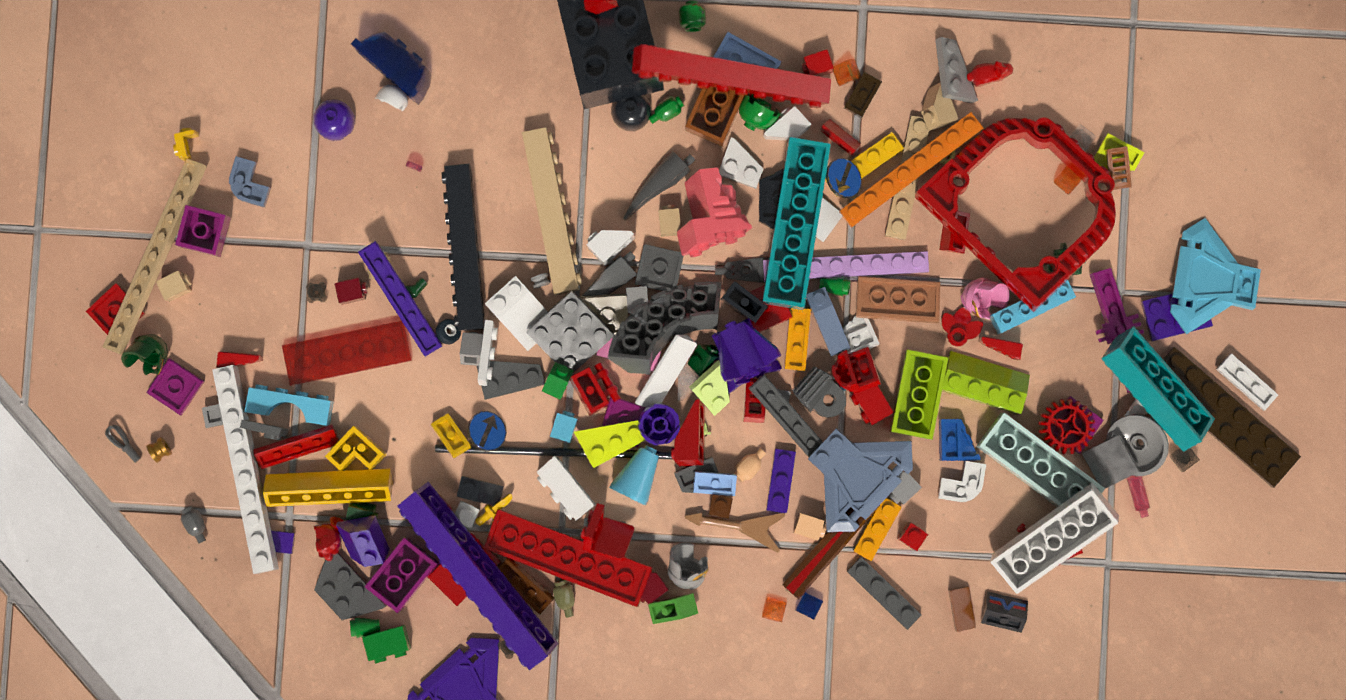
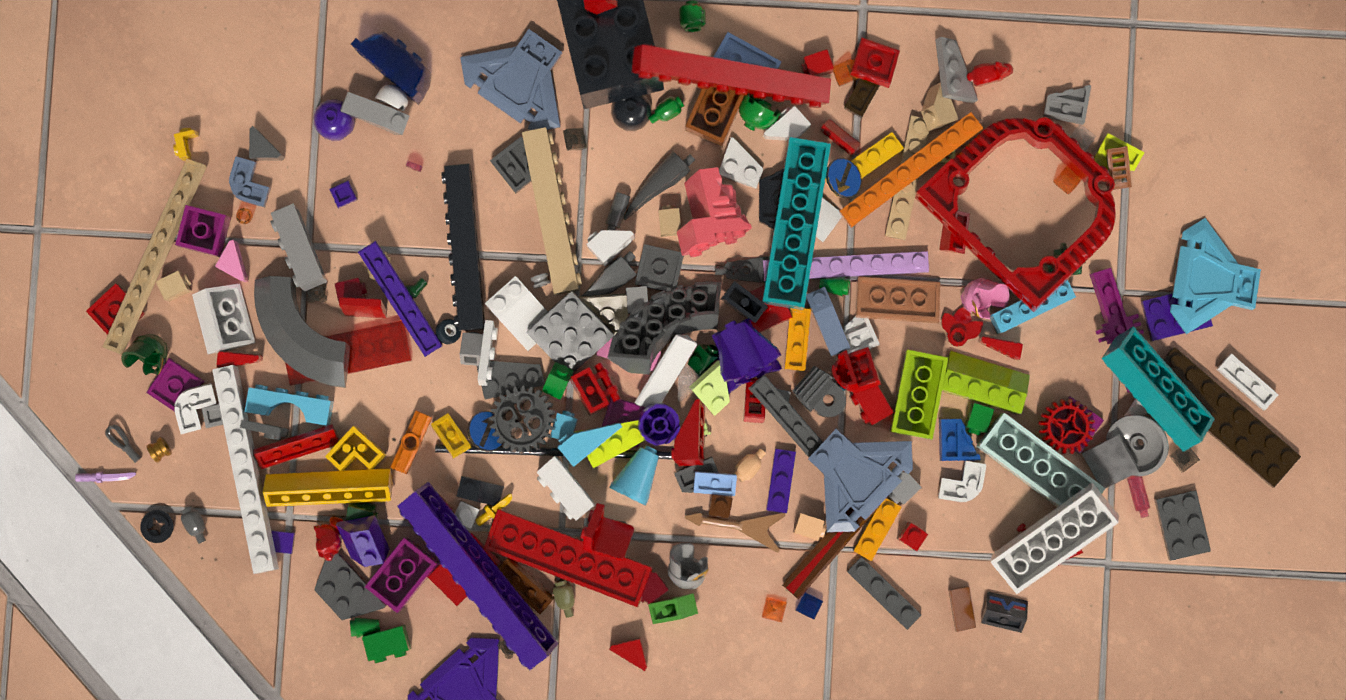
(99, 477): none -> lavender piece
(148, 522): none -> black gear
(187, 404): none -> white plate
(223, 318): none -> white slope
(232, 262): none -> bright pink slope
(249, 216): none -> clear orange hinge
(261, 149): none -> dark grey slope
(293, 339): none -> dark grey brick
(298, 247): none -> light grey brick
(343, 194): none -> dark purple tile
(362, 307): none -> red tile
(375, 113): none -> light grey slope
(406, 455): none -> orange piece
(507, 429): none -> dark grey gear
(513, 165): none -> dark grey wing
(518, 80): none -> sand blue plate
(575, 139): none -> clear smoke plate
(582, 443): none -> medium azure slope
(617, 211): none -> dark grey cylinder
(631, 651): none -> red slope
(875, 62): none -> red tile
(978, 419): none -> green brick
(1068, 106): none -> light grey wing
(1182, 525): none -> dark grey plate

